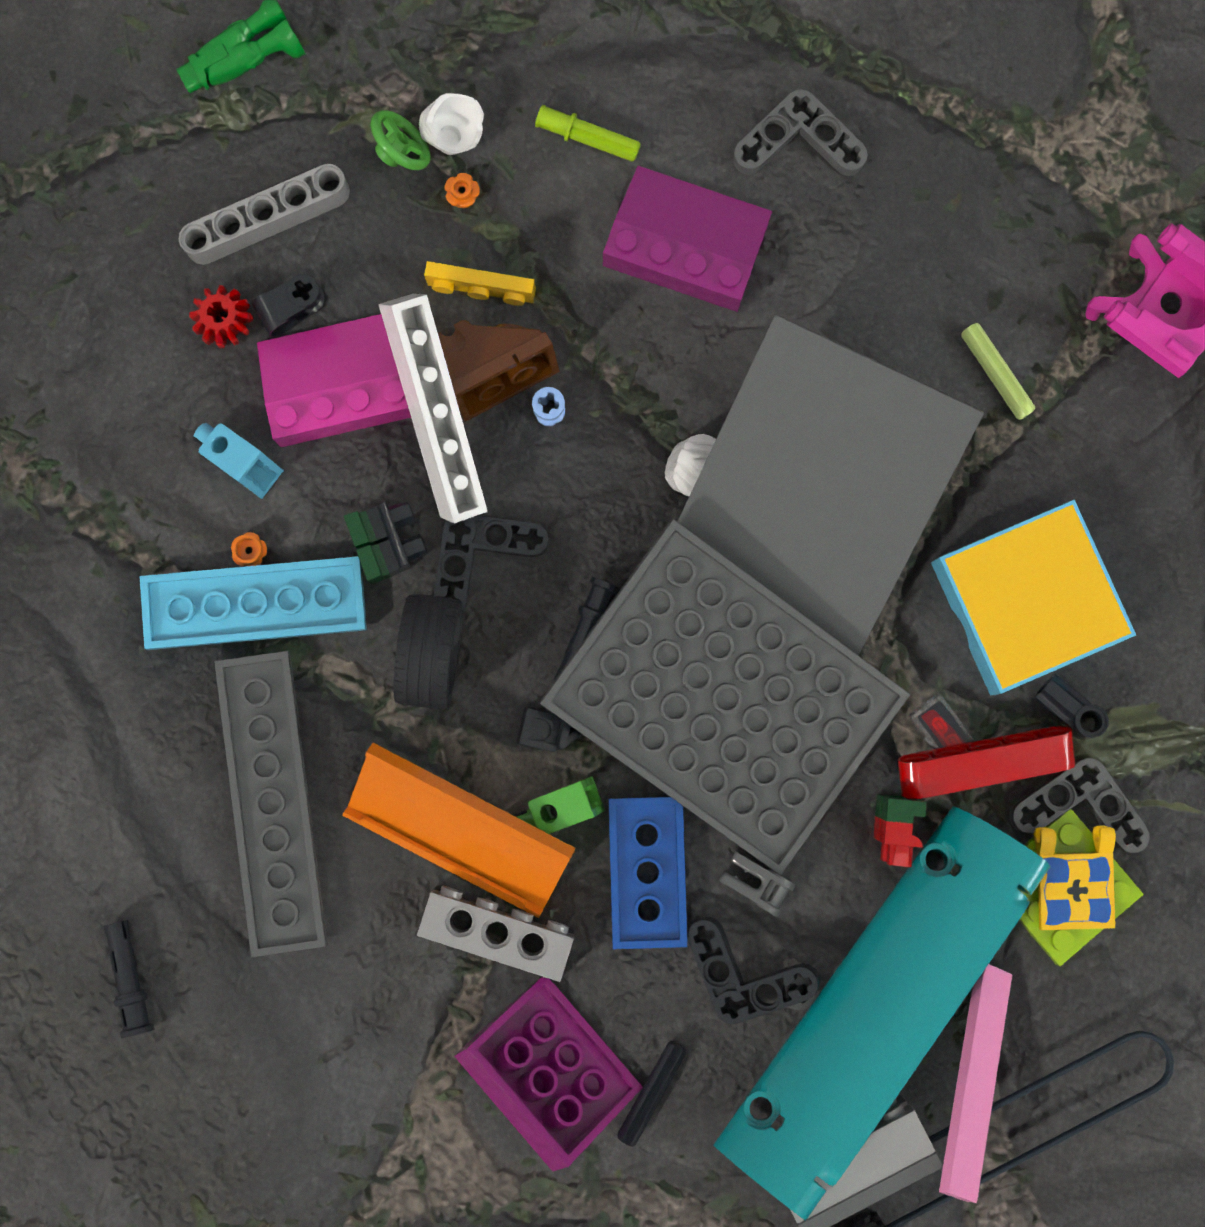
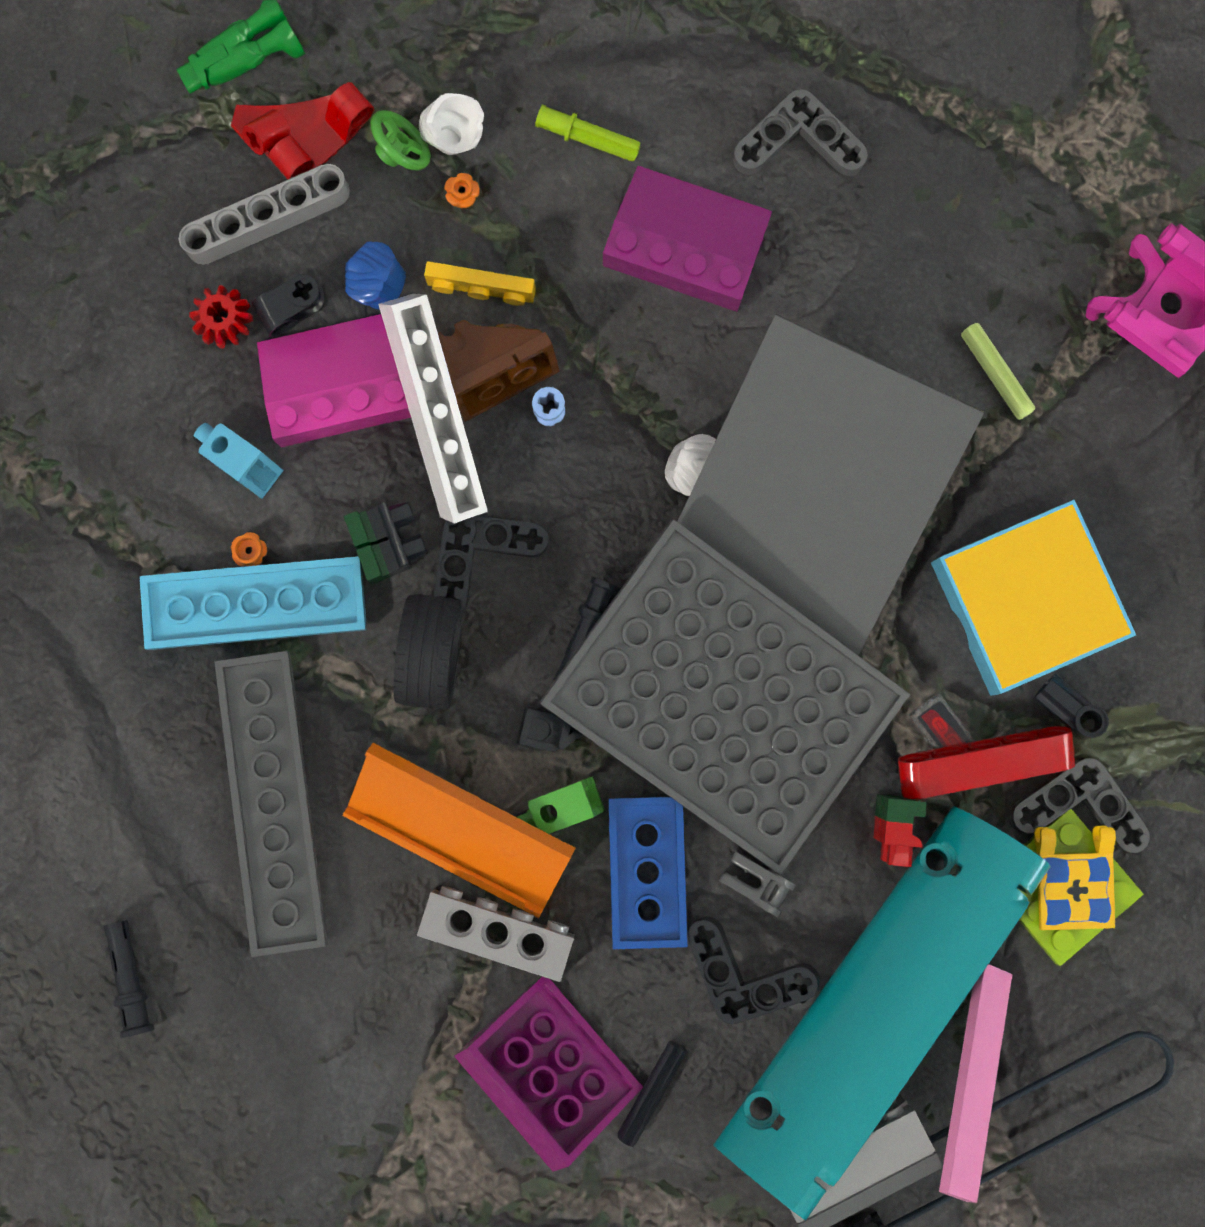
(305, 132): none -> red panel
(374, 275): none -> blue hair

